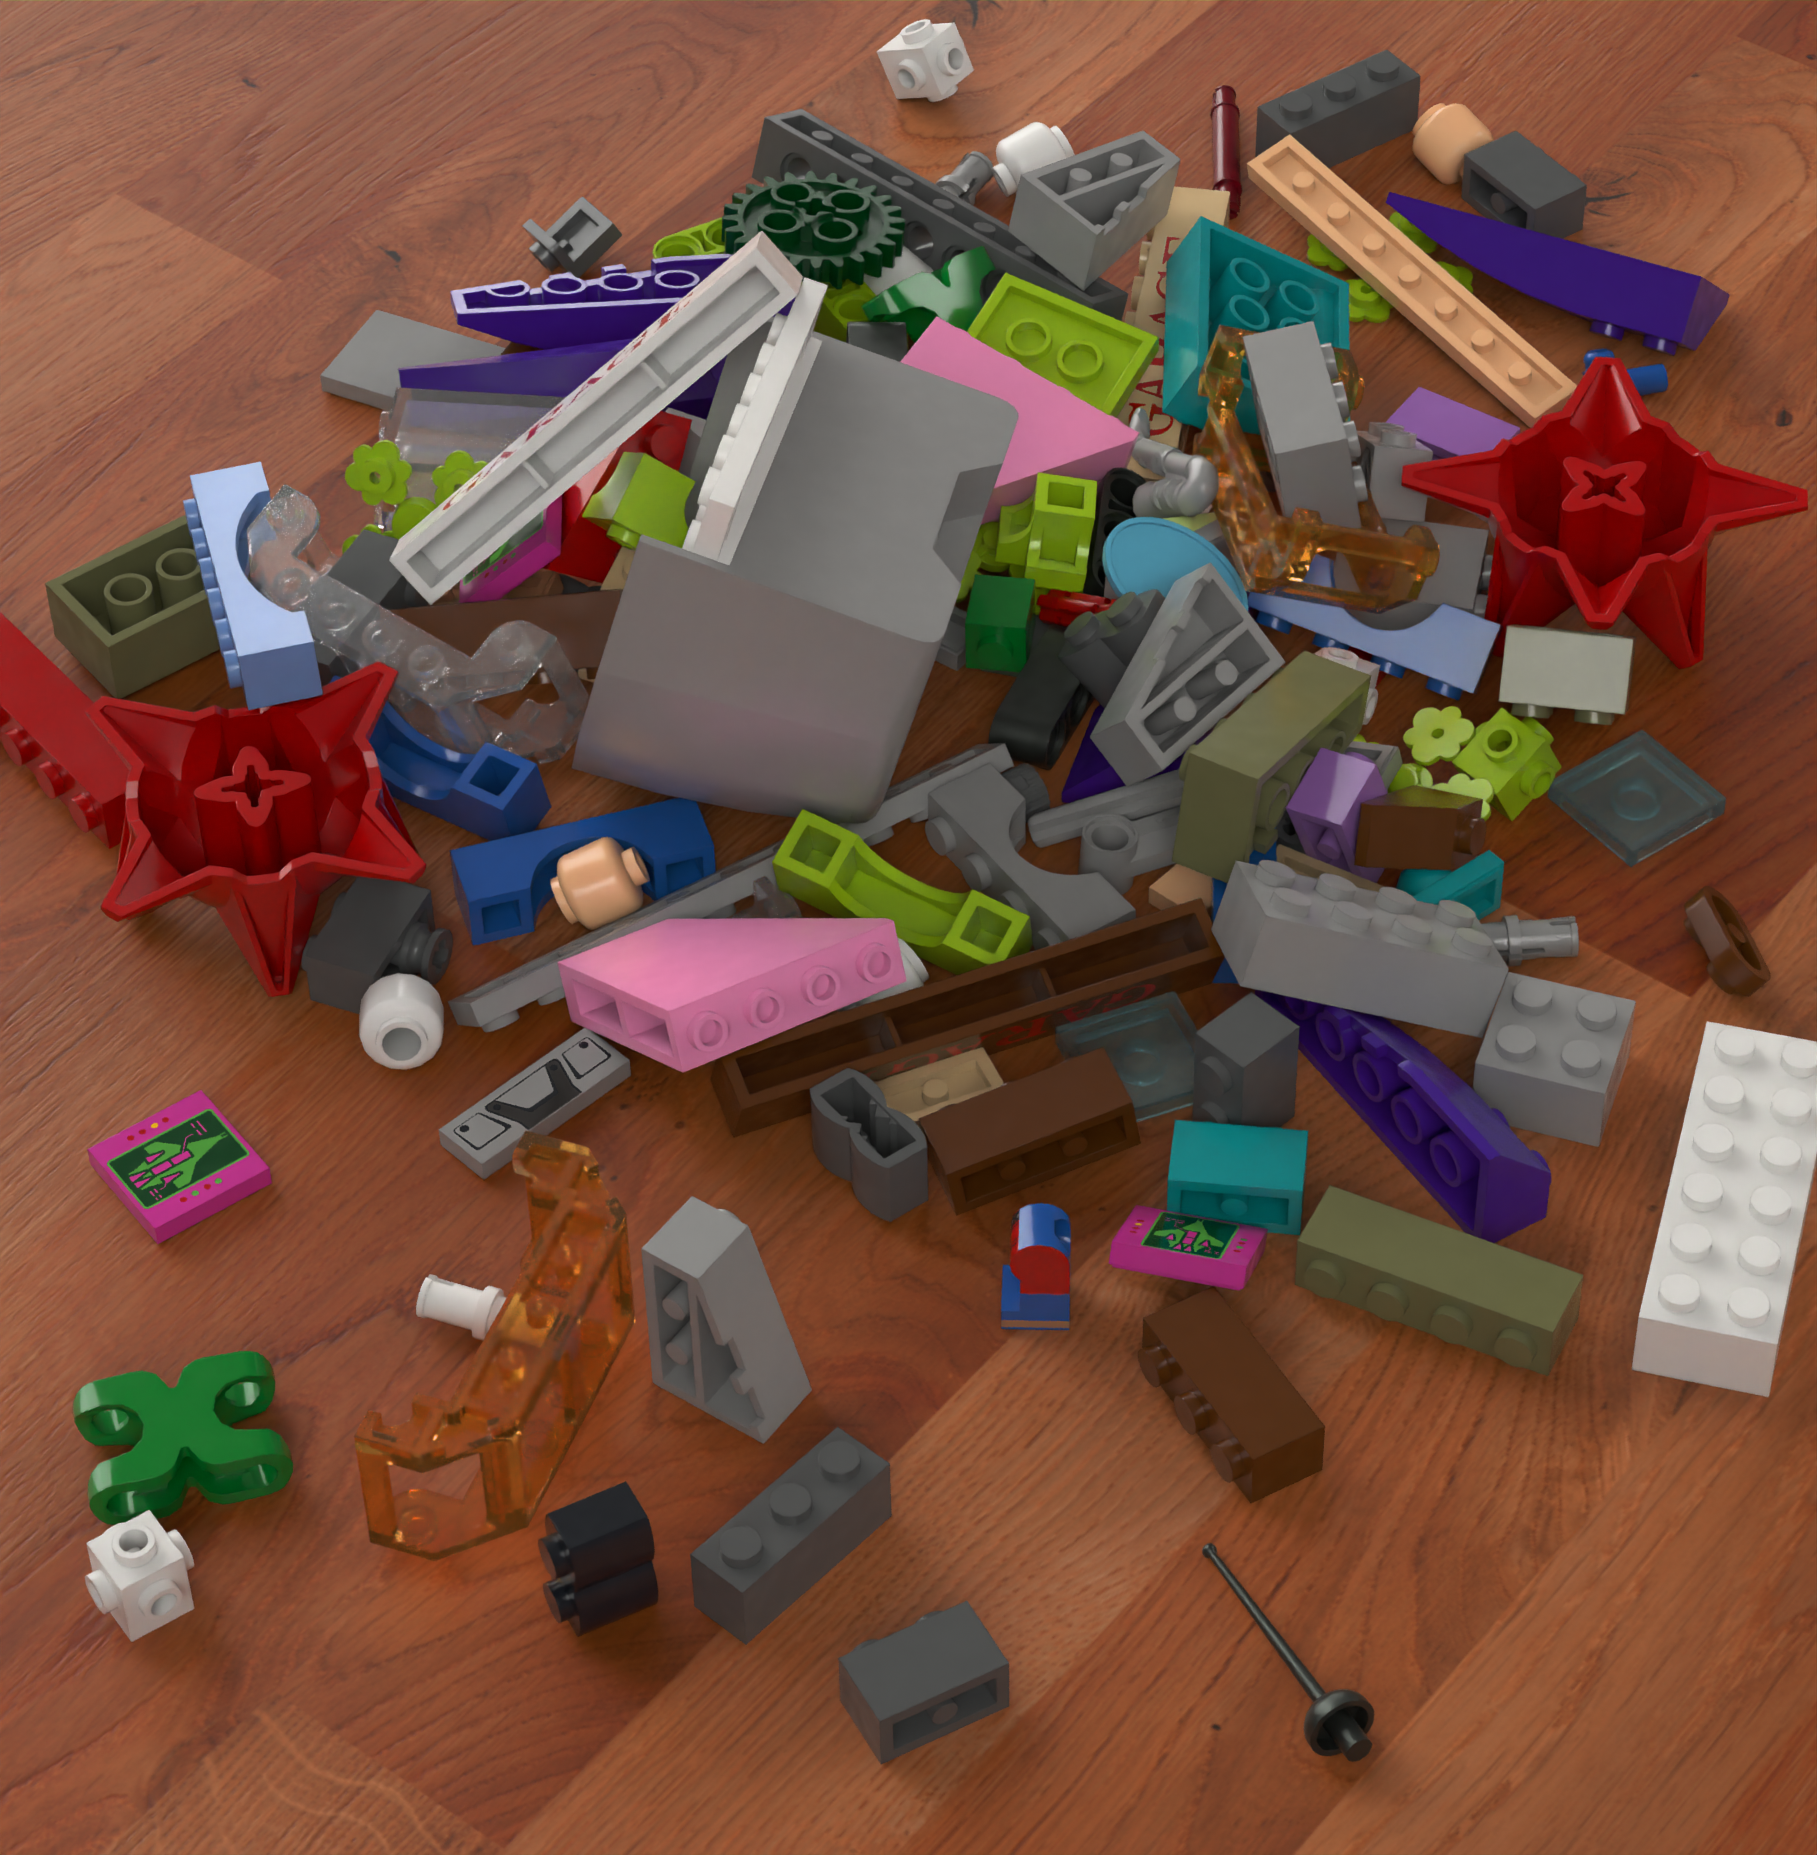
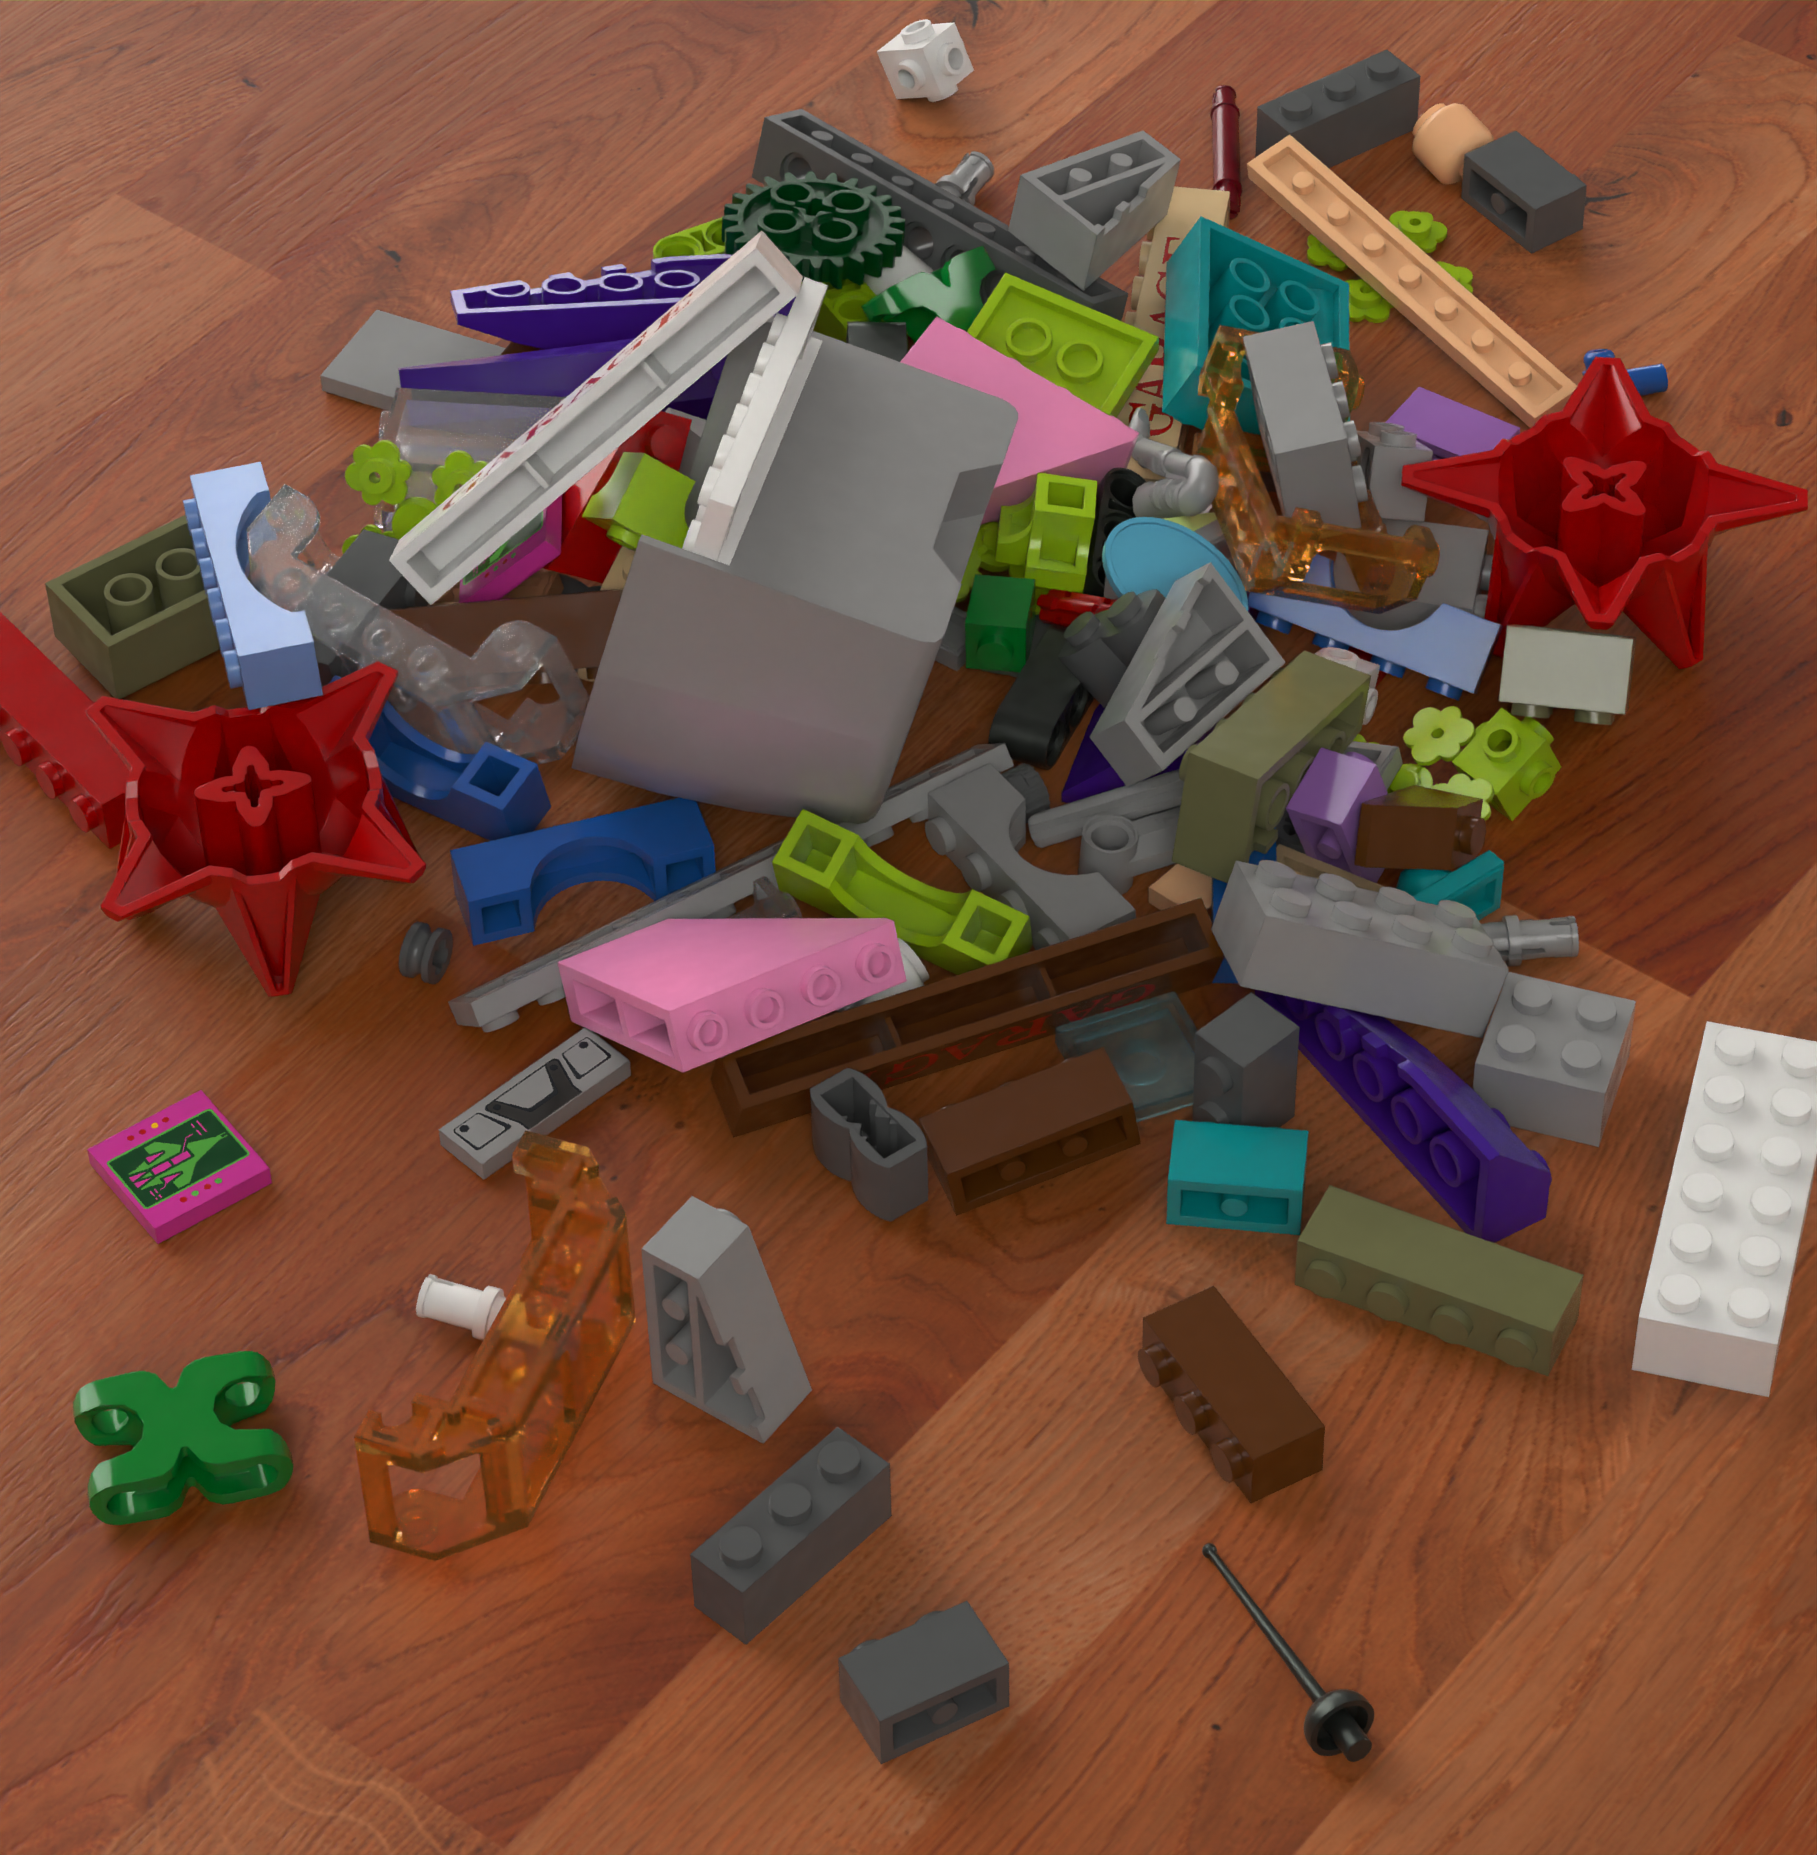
(140, 1575): white brick -> none
(363, 939): dark grey brick -> none
(401, 1021): white head -> none
(573, 239): dark grey bracket -> none
(599, 883): light nougat head -> none
(599, 1560): black brick -> none
(940, 1084): tan plate -> none
(1026, 151): white head -> none
(1039, 1270): leg -> none
(1188, 1247): dark pink tile -> none
(1585, 281): dark purple wedge -> none
(1636, 797): clear light blue tile -> none
(1727, 941): reddish brown plate -> none

